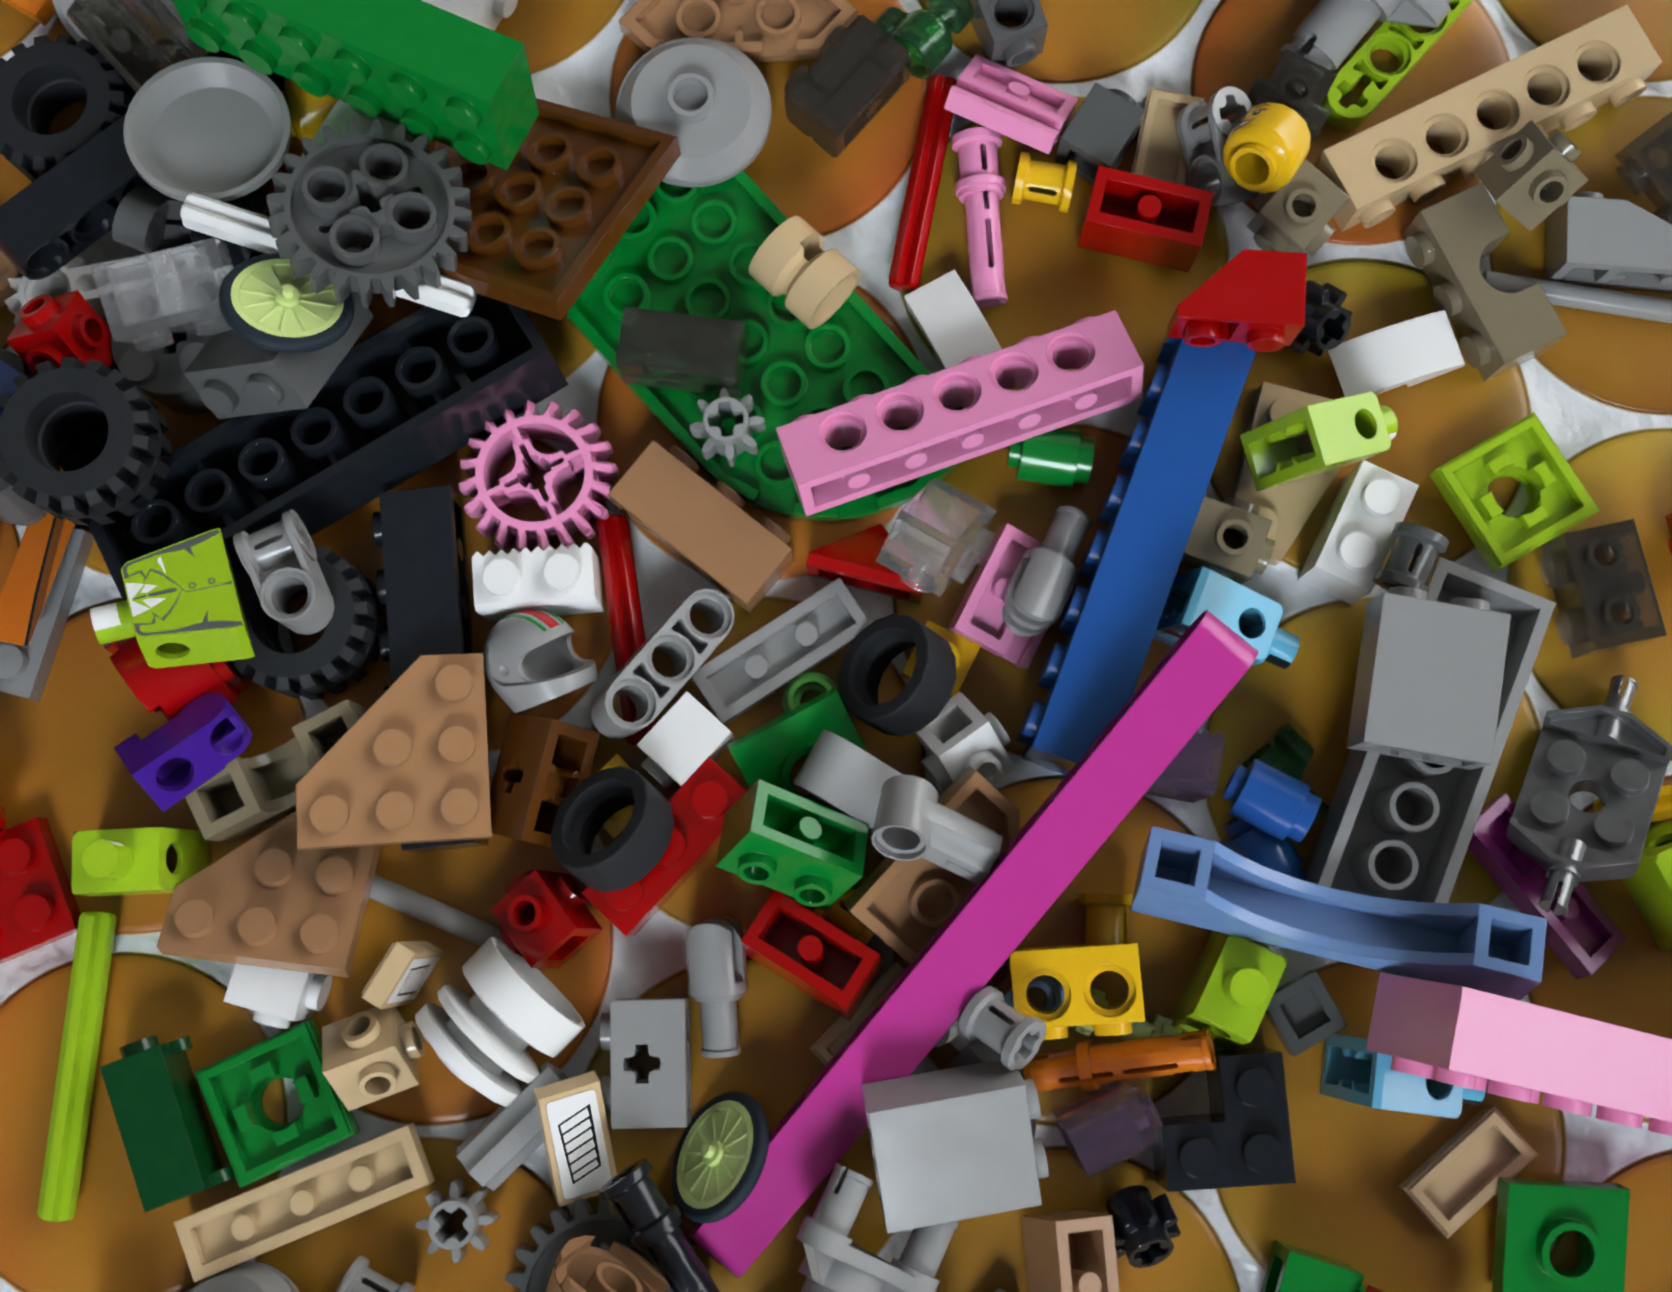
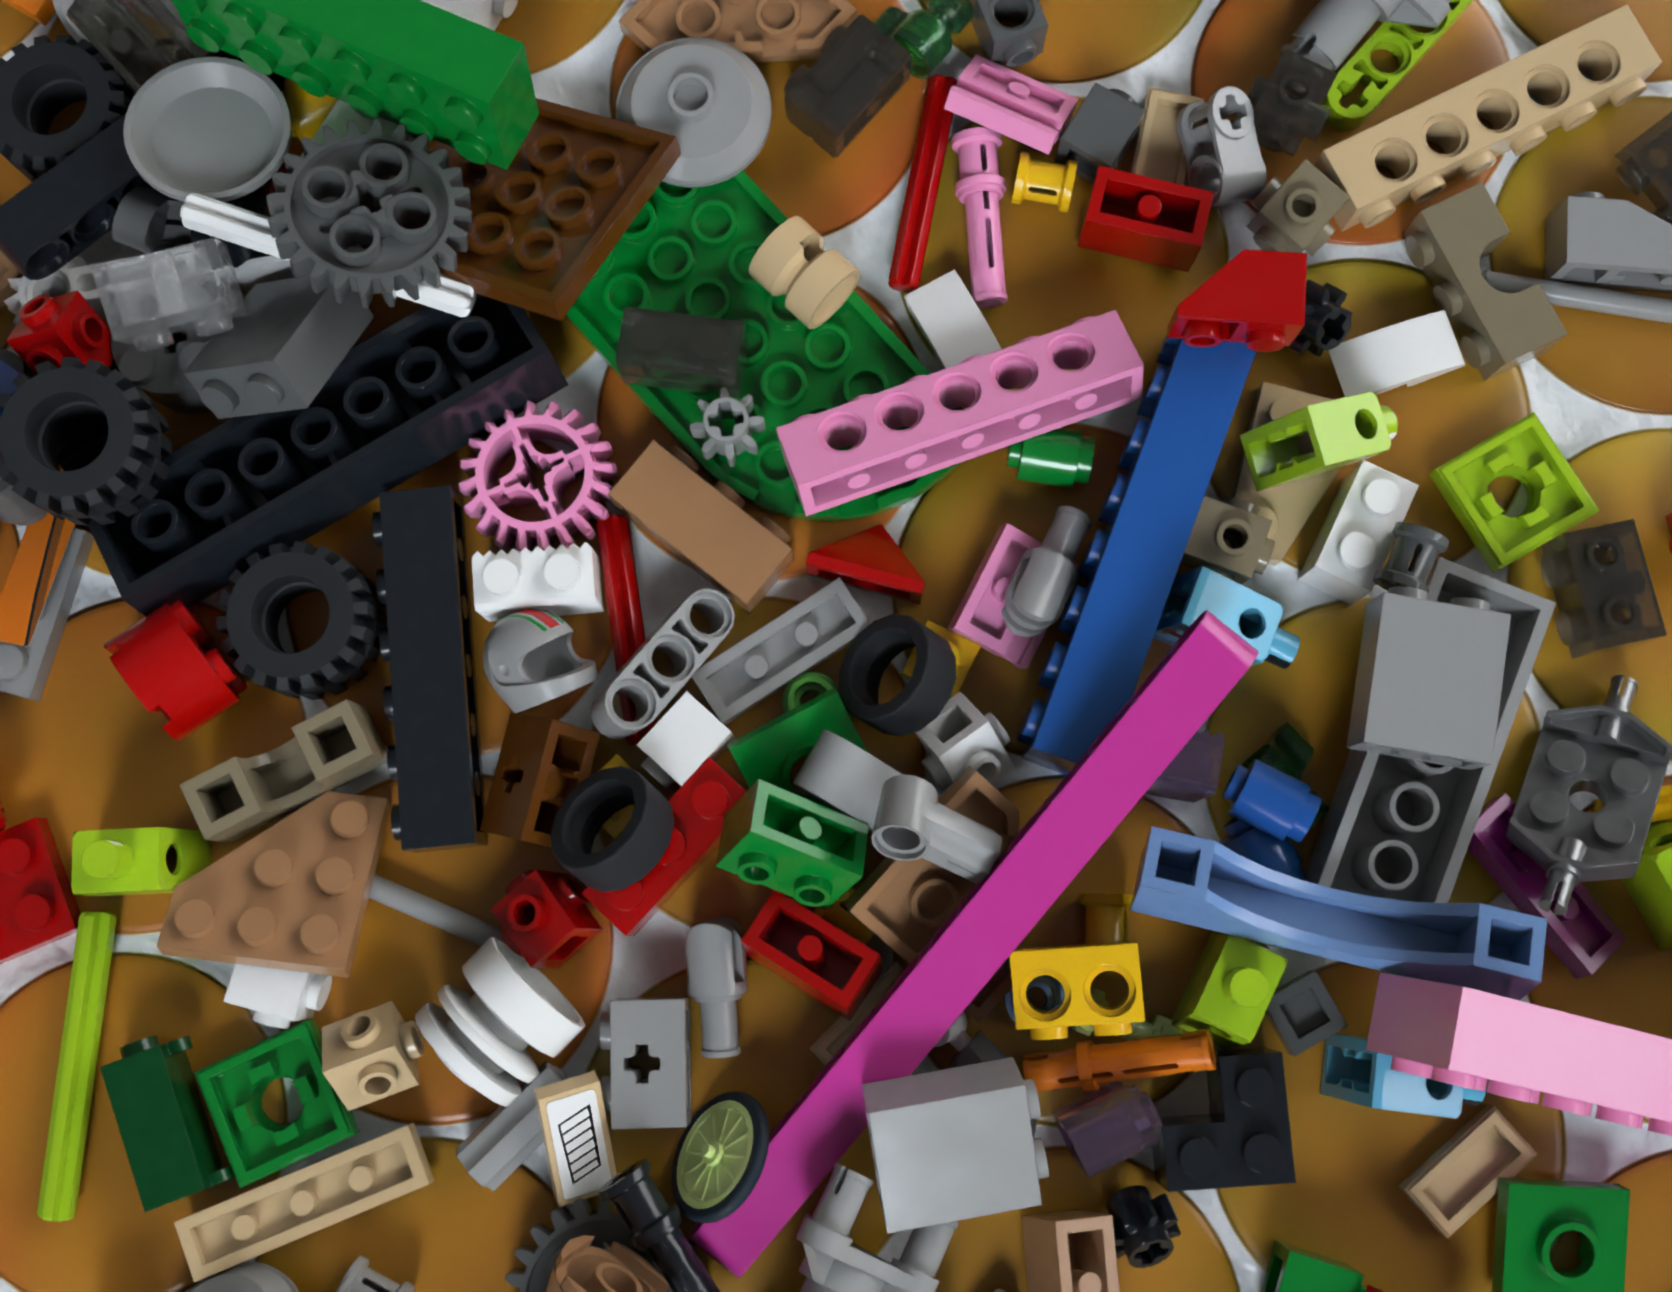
(179, 606): lime torso -> none
(186, 749): dark purple leg -> none
(282, 312): yellowish green wheel -> none
(282, 563): light grey piece -> none
(401, 973): tan tile -> none
(407, 766): medium nougat plate -> none
(442, 1214): light grey gear -> none
(938, 538): clear brick -> none
(1002, 1028): light grey bush -> none
(1266, 147): yellow head -> none
(1533, 174): dark tan brick -> none

